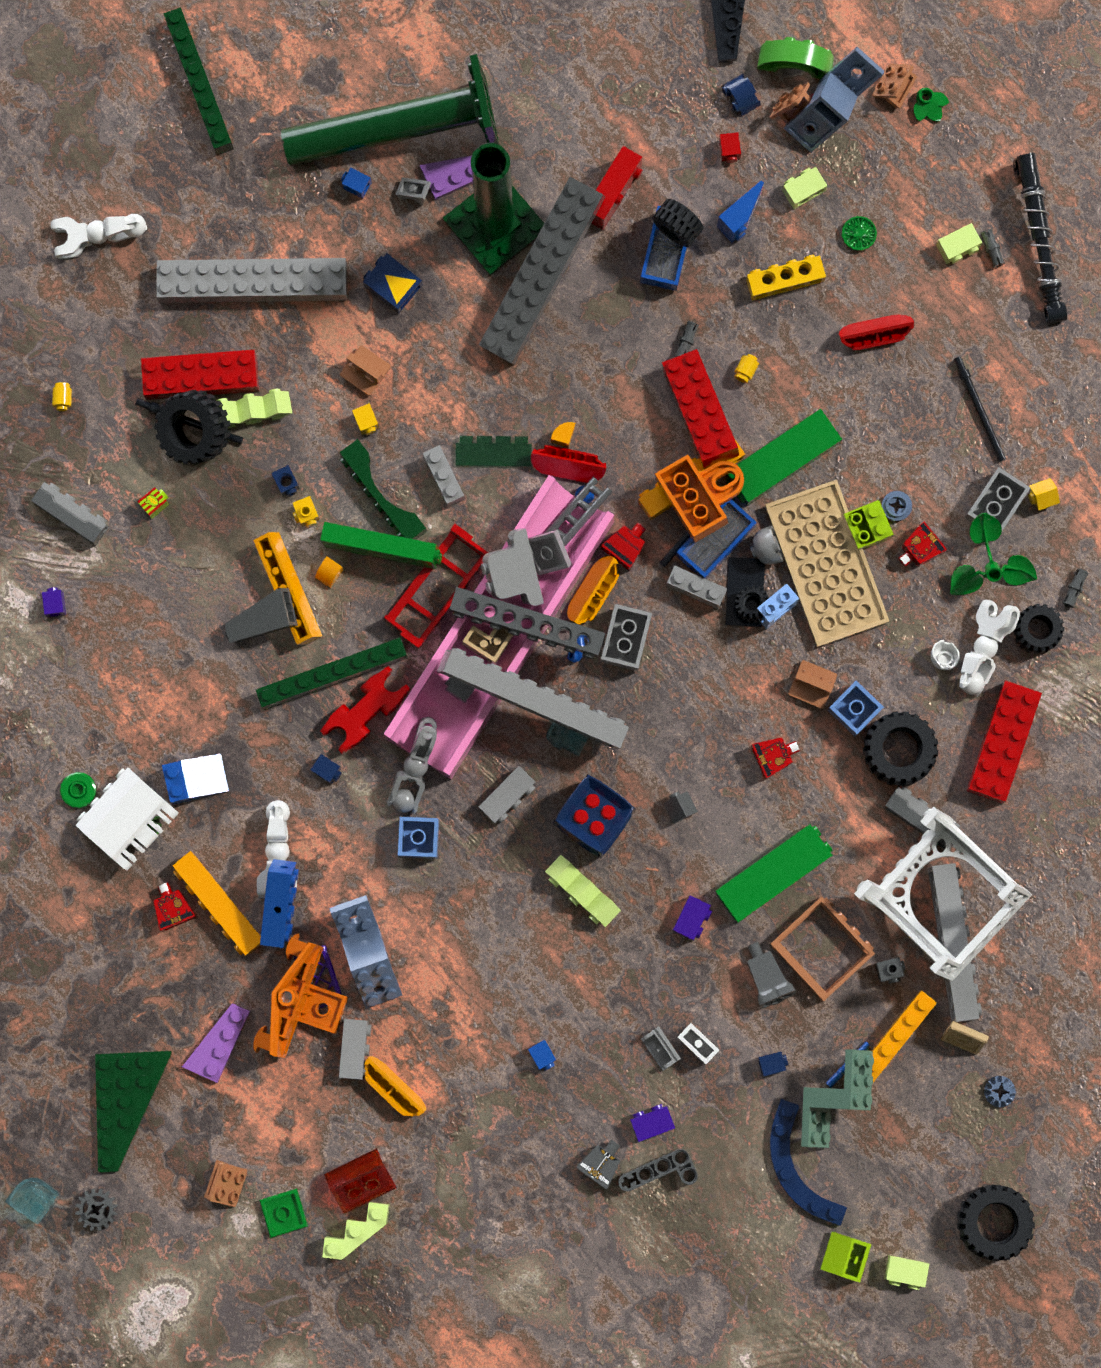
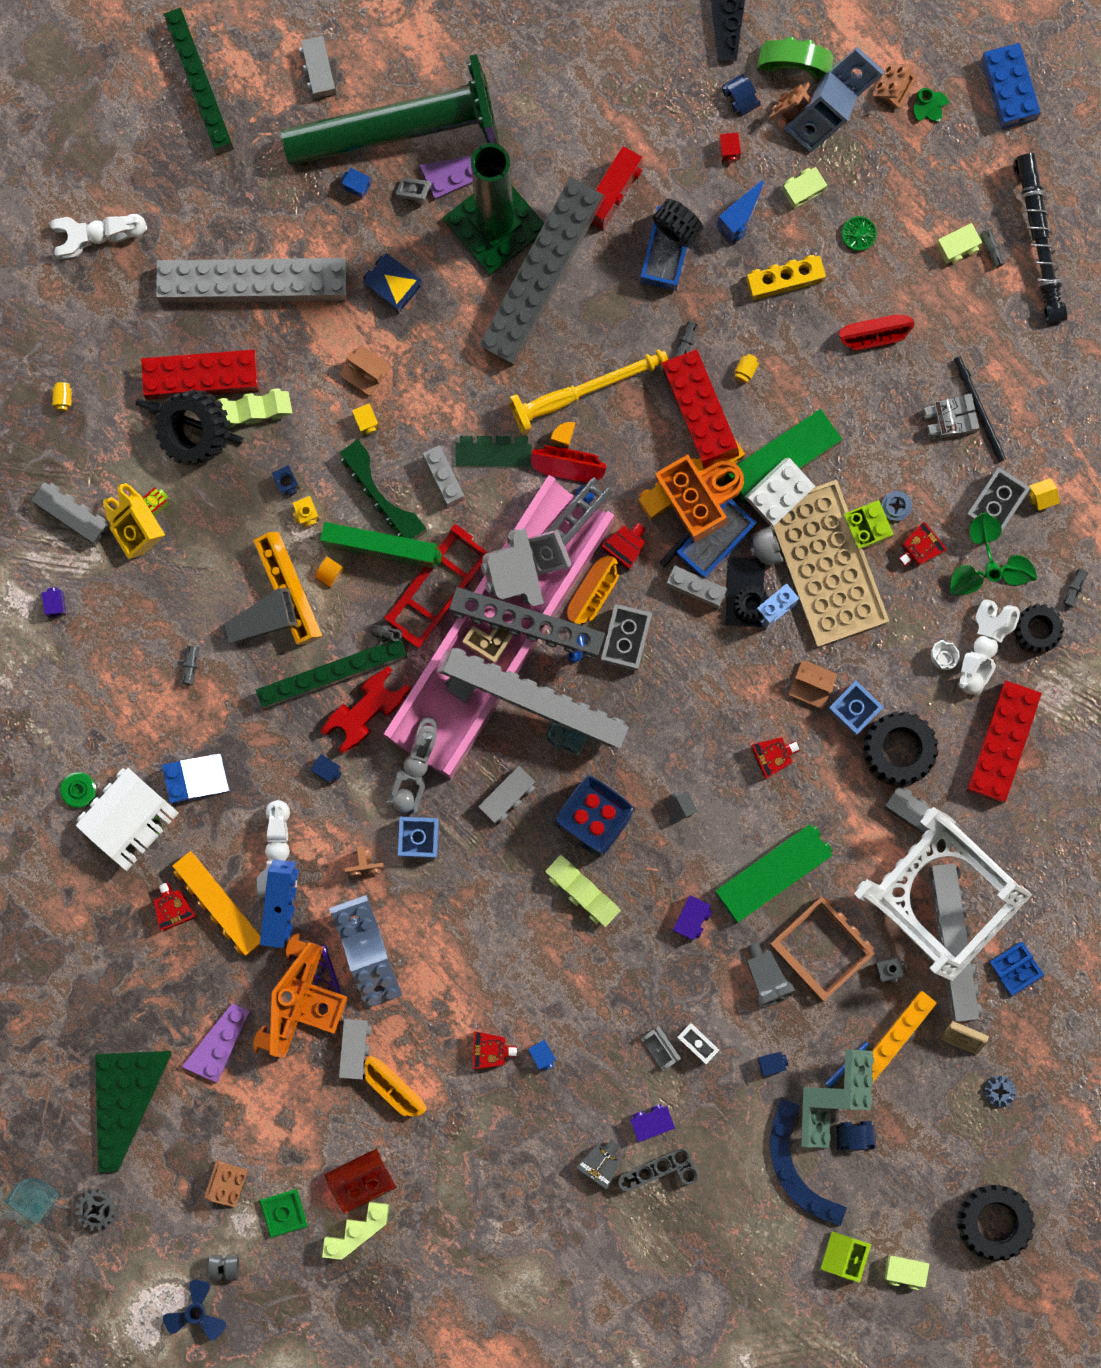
(132, 522): none -> yellow brick
(190, 665): none -> dark grey pin
(211, 1325): none -> dark blue piece
(230, 1264): none -> dark grey wheel
(317, 67): none -> light grey brick
(364, 858): none -> nougat bracket
(386, 632): none -> dark grey pin
(491, 1050): none -> red torso
(558, 399): none -> yellow piece
(779, 491): none -> white brick
(856, 1137): none -> dark blue cylinder
(952, 417): none -> light grey hips
(1010, 85): none -> blue brick
(1017, 969): none -> blue slope

